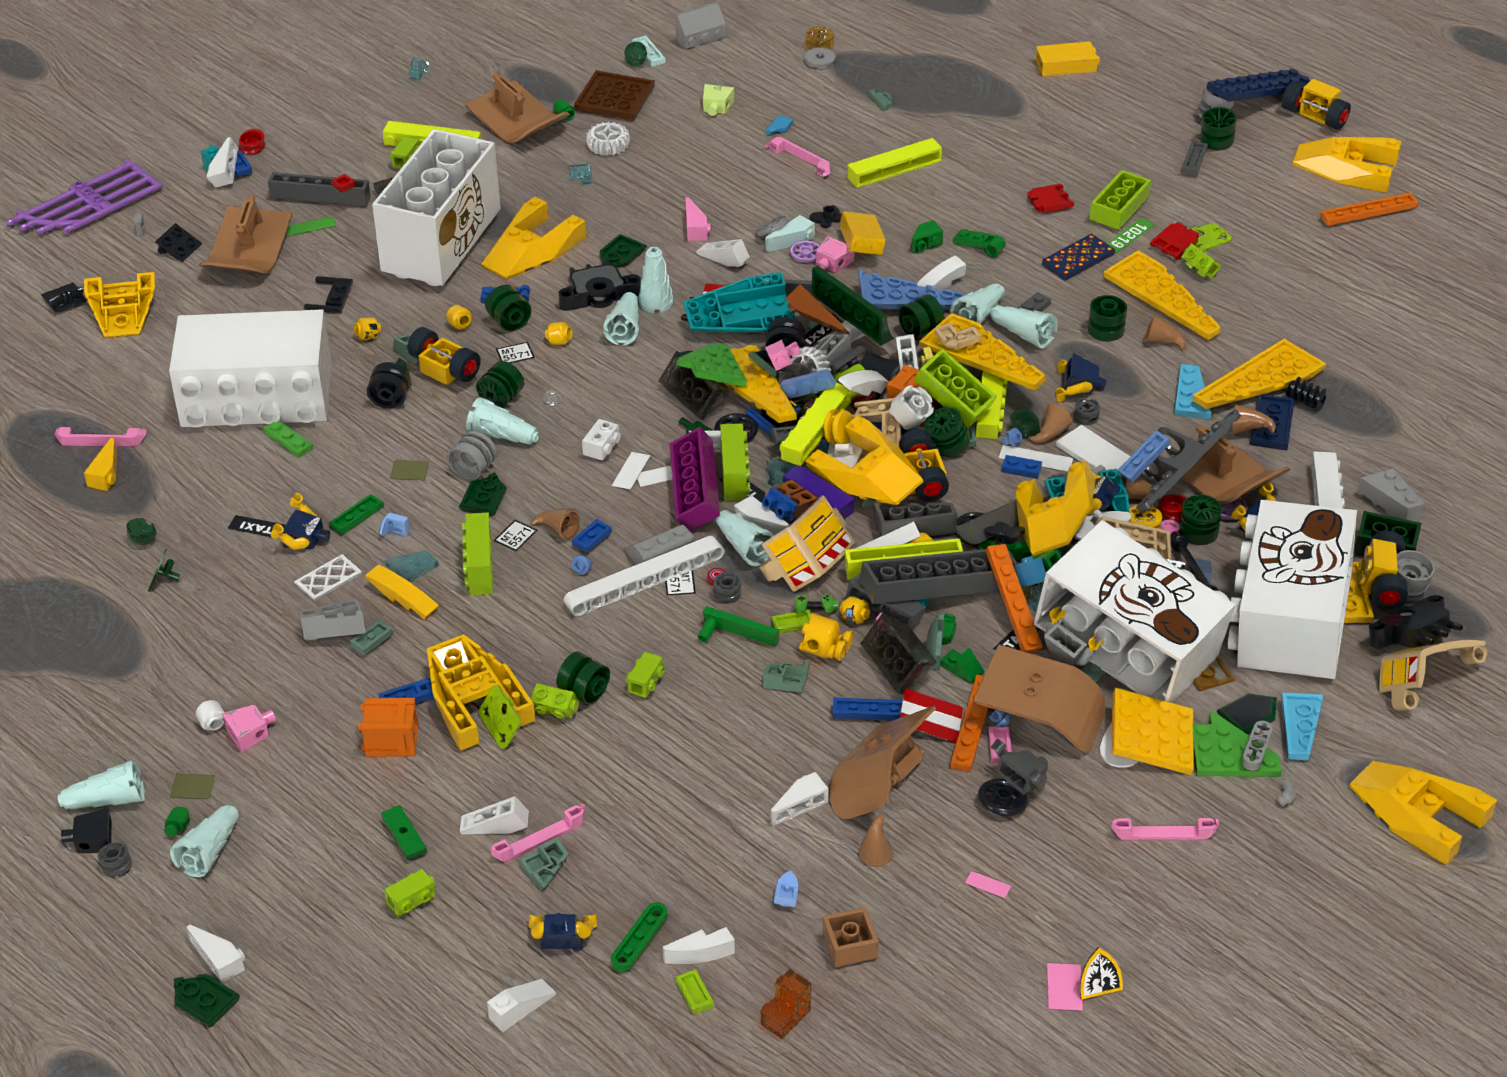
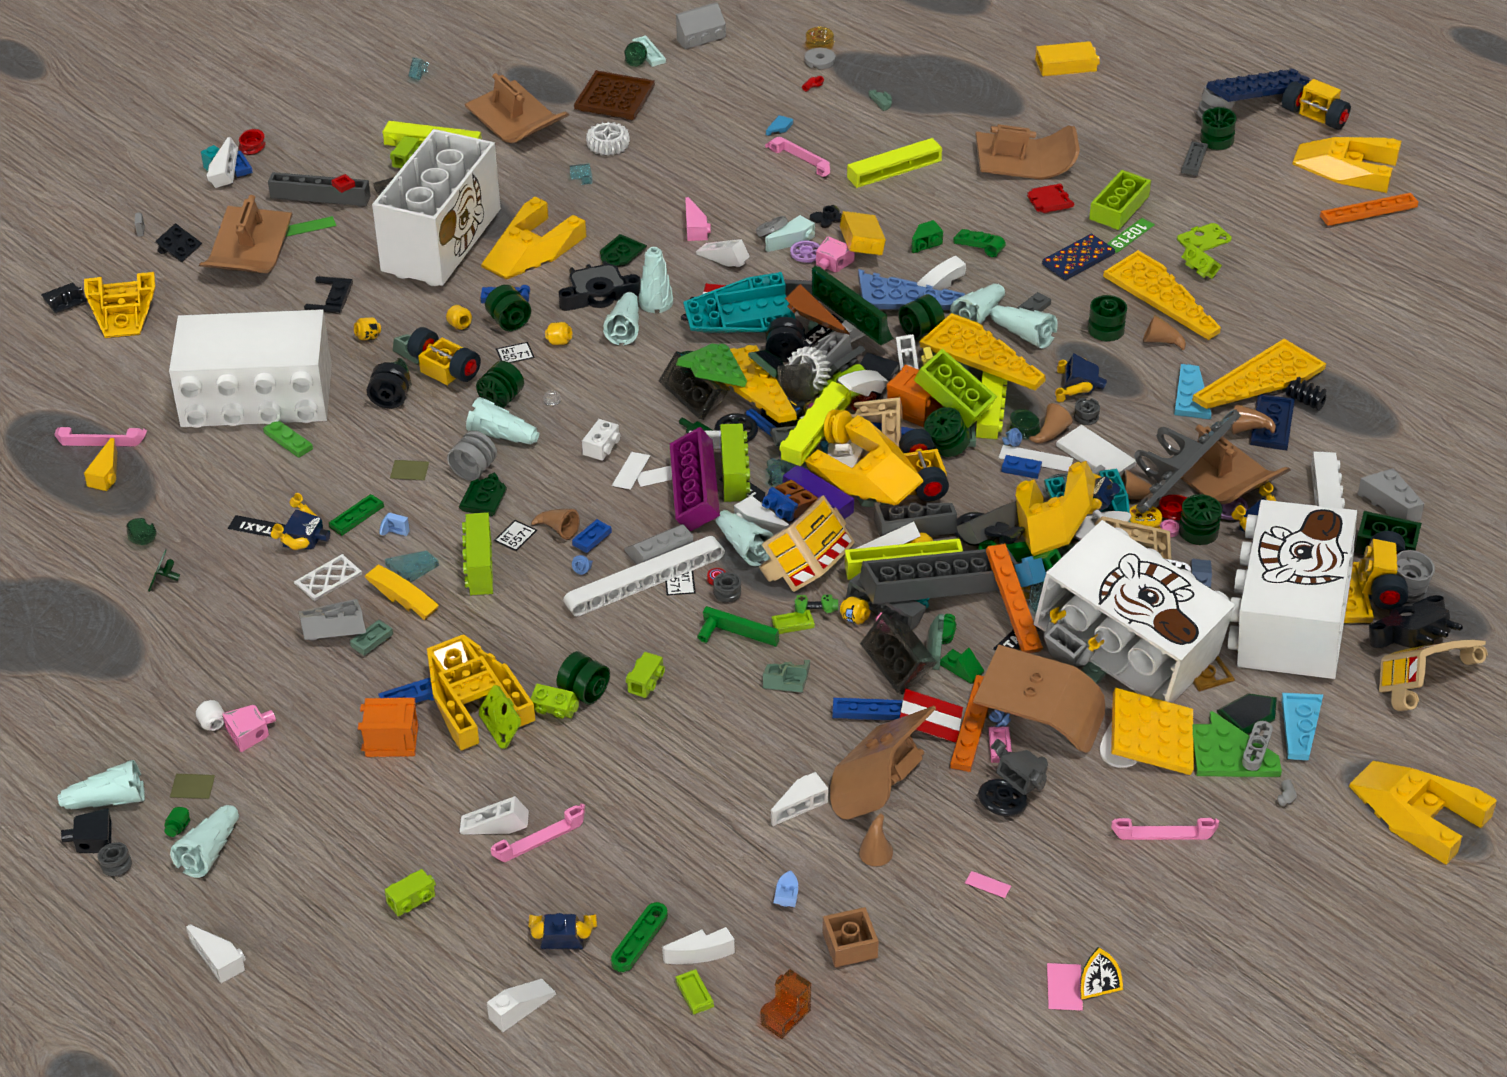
(89, 196): medium lavender piece -> none
(204, 998): dark green tile -> none
(403, 832): green tile -> none
(544, 862): sand green slope -> none
(563, 106): green brick -> none
(717, 99): yellowish green torso -> none
(780, 354): bright pink brick -> none
(808, 383): medium blue plate -> none
(813, 82): none -> red arm
(824, 638): yellow piece -> none
(911, 407): white brick -> none
(952, 339): tan plate -> none
(1016, 155): none -> medium nougat door
(1144, 456): medium blue plate -> none
(1175, 239): red plate -> none
(1180, 543): black bar -> none

